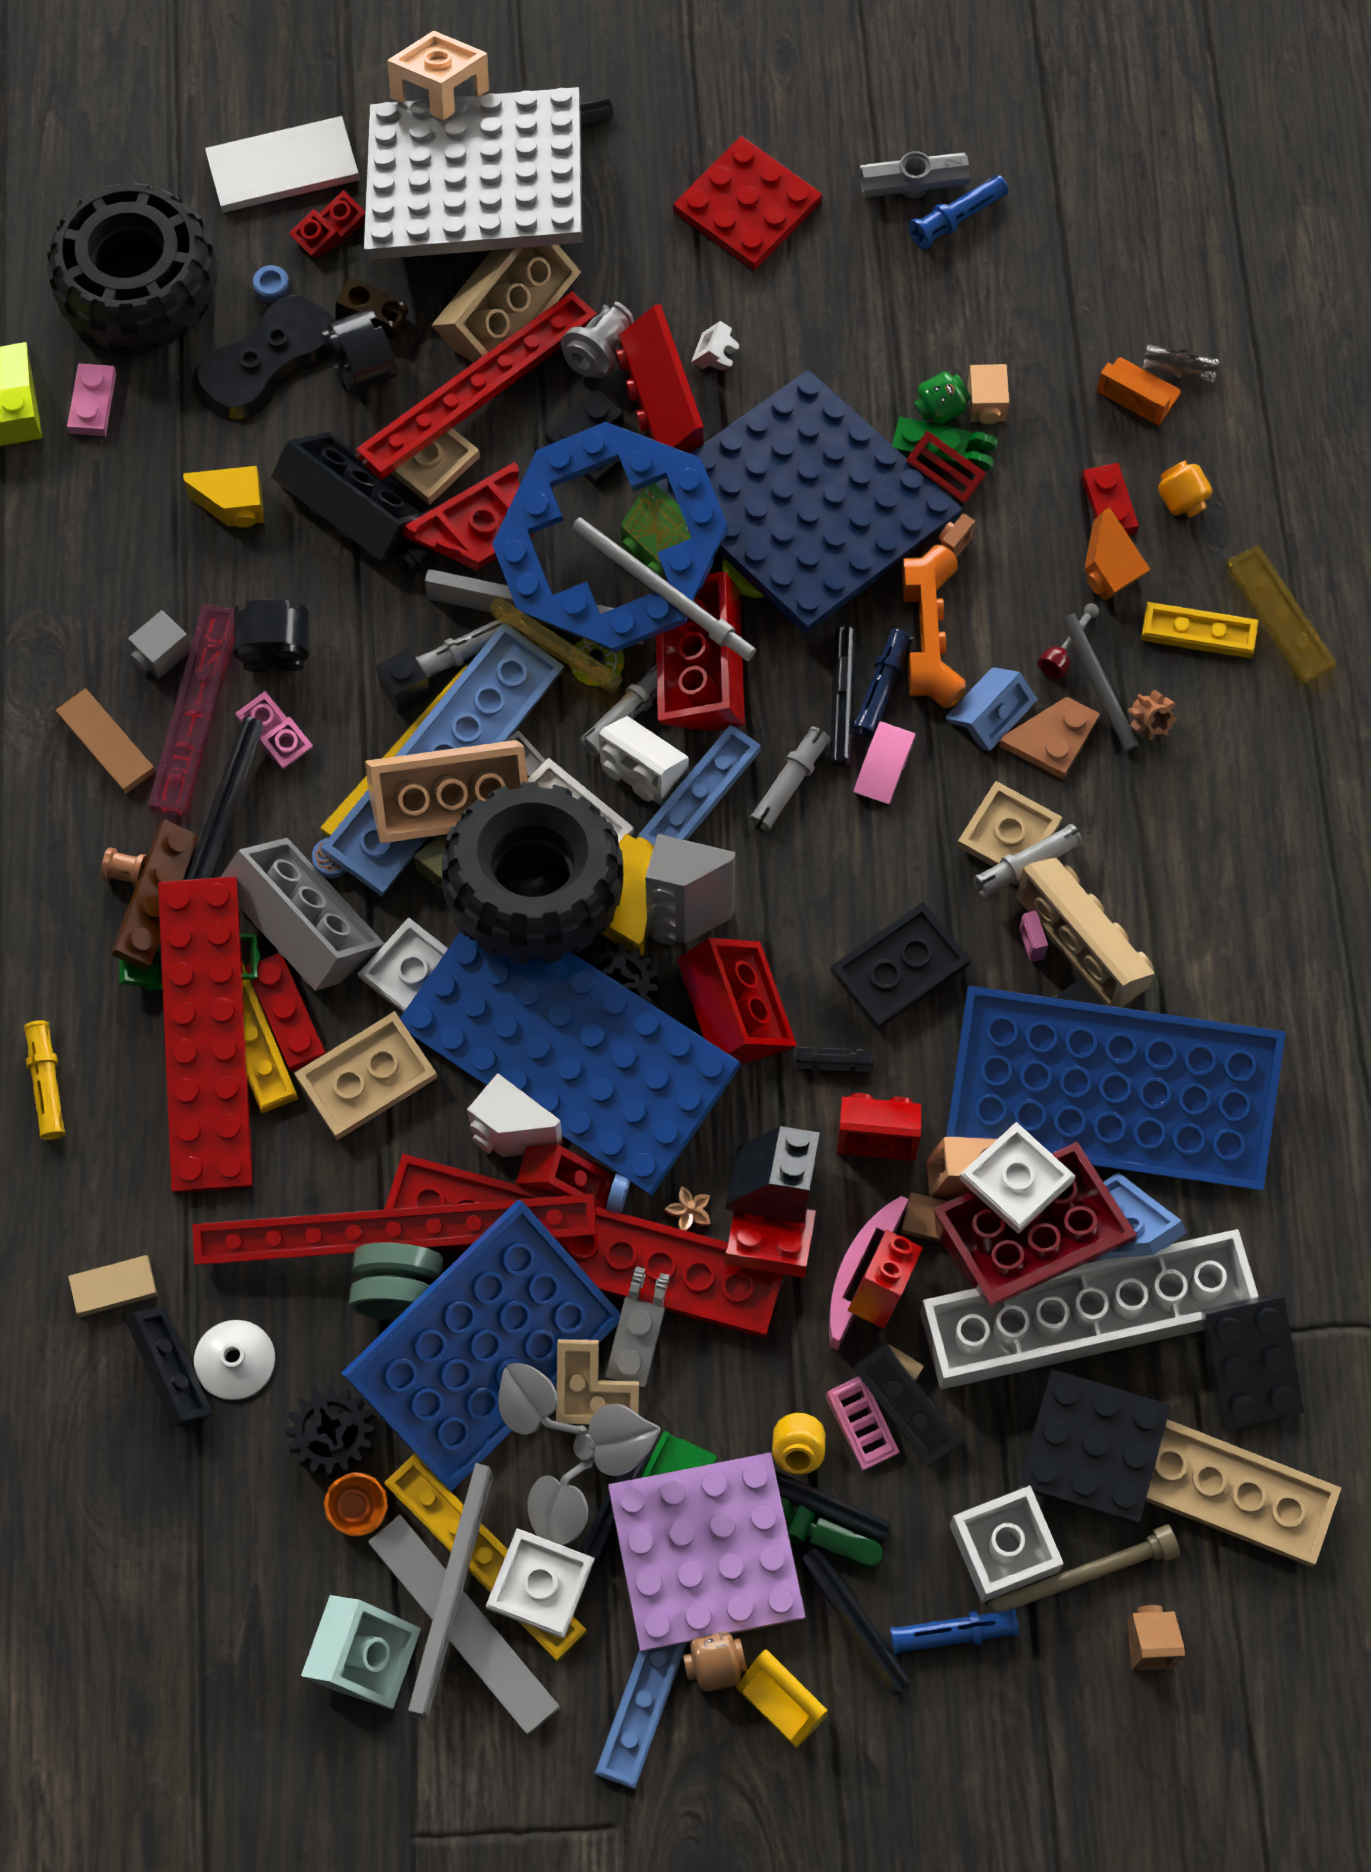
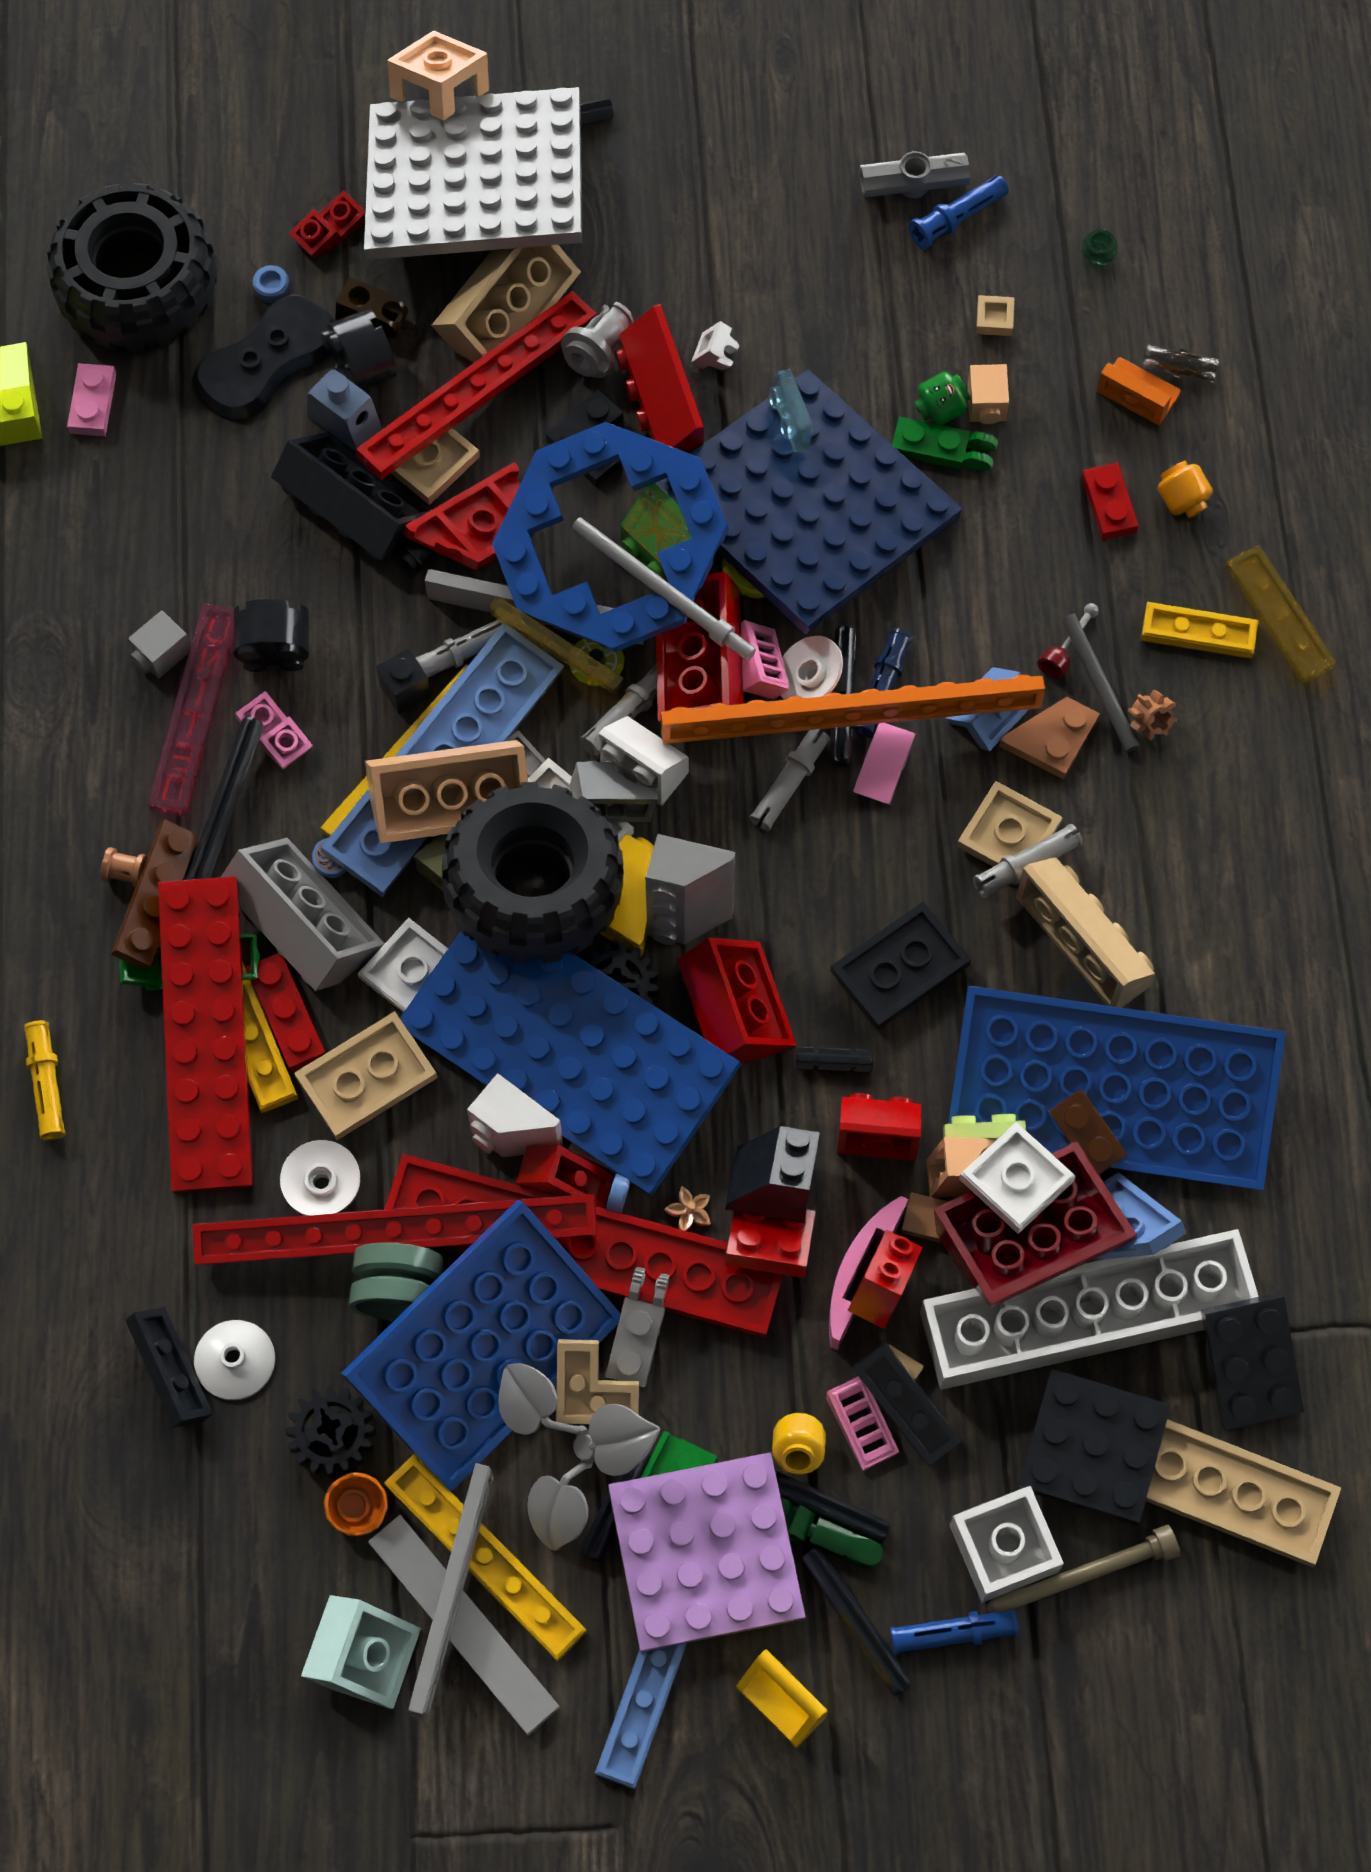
(105, 741): medium nougat tile -> none
(113, 1286): tan tile -> none
(228, 494): yellow slope -> none
(282, 164): white tile -> none
(316, 1161): none -> white dish
(339, 406): none -> sand blue torso
(540, 1583): white tile -> none
(613, 793): none -> dark grey arch
(703, 787): medium blue plate -> none
(715, 1661): medium nougat head -> none
(747, 203): red plate -> none
(759, 678): none -> bright pink slope
(794, 416): none -> clear light blue plate
(812, 667): none -> white dish
(852, 709): none -> orange plate
(926, 670): orange plate -> none
(958, 535): nougat plate -> none
(968, 1128): none -> yellowish green plate
(971, 485): red tile -> none
(995, 315): none -> tan plate
(1033, 936): bright pink tile -> none
(1084, 1125): none -> reddish brown plate
(1103, 239): none -> clear green plate
(1112, 557): orange slope -> none
(1154, 1639): medium nougat slope -> none

